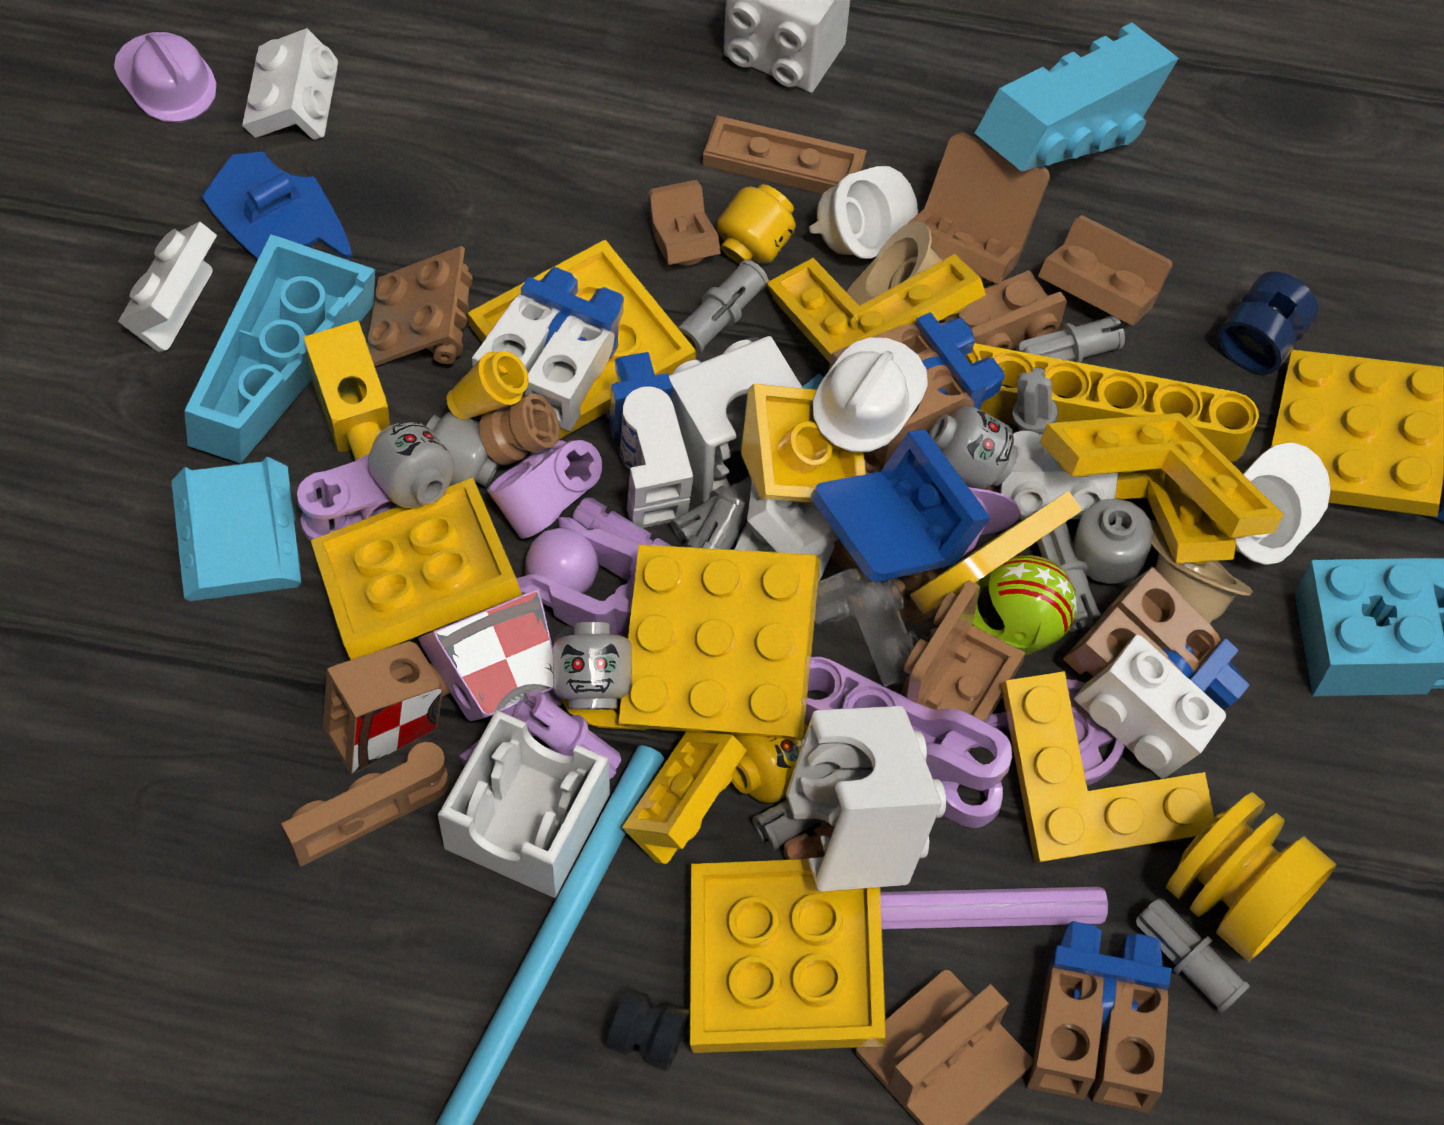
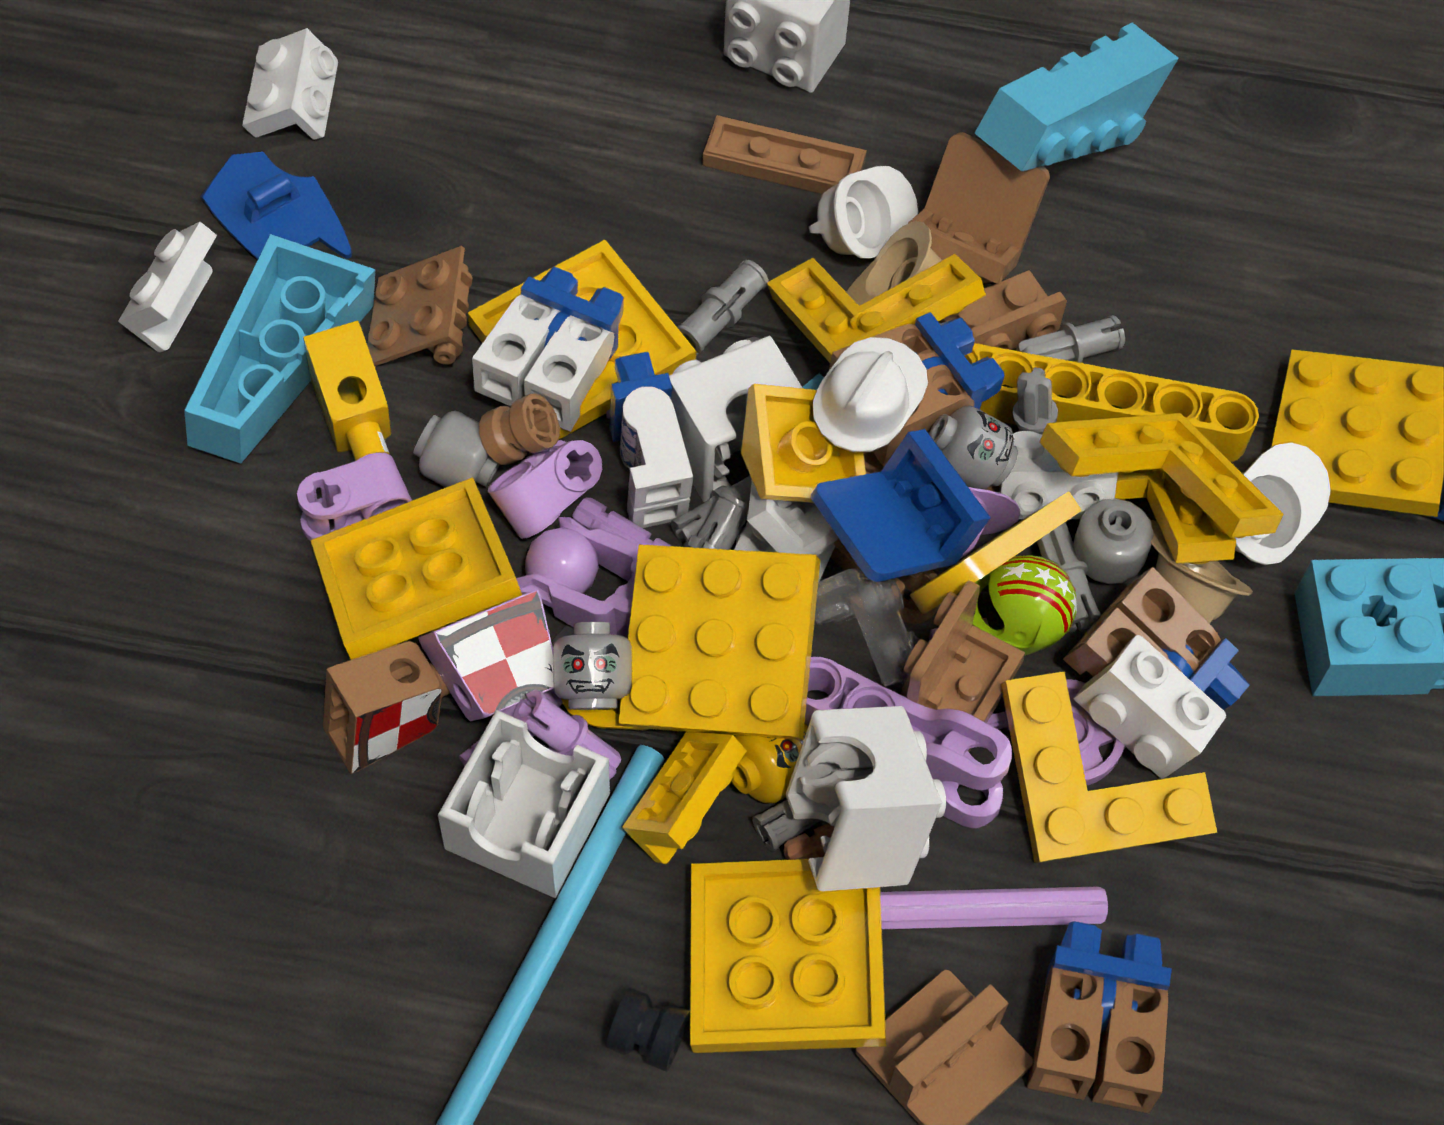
(166, 76): lavender piece -> none
(236, 530): medium azure slope -> none
(367, 804): medium nougat plate -> none
(411, 464): light grey head -> none
(489, 385): yellow cone -> none
(681, 223): medium nougat bracket -> none
(756, 225): yellow head -> none
(1107, 270): medium nougat bracket -> none
(1192, 954): light grey axle -> none
(1249, 875): yellow wheel -> none
(1268, 323): dark blue wheel -> none

